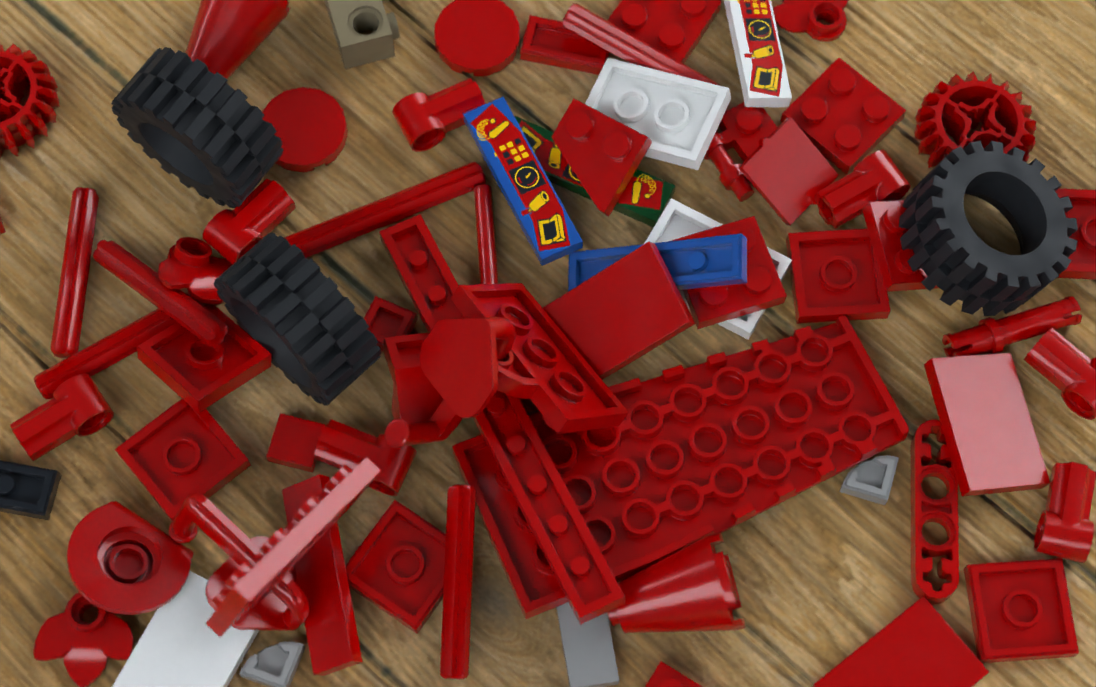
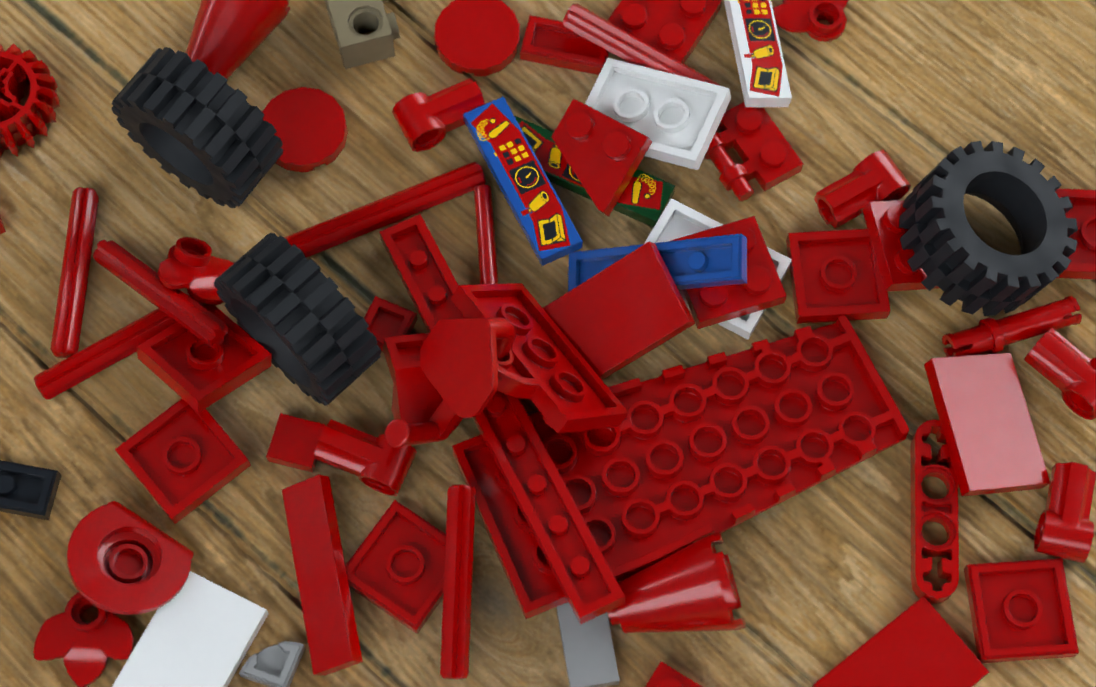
(74, 410): red piece -> none
(240, 229): red piece -> none
(259, 578): red plate -> none
(788, 171): red piece -> none
(844, 115): red plate -> none
(871, 479): light grey tile -> none
(962, 107): red gear -> none

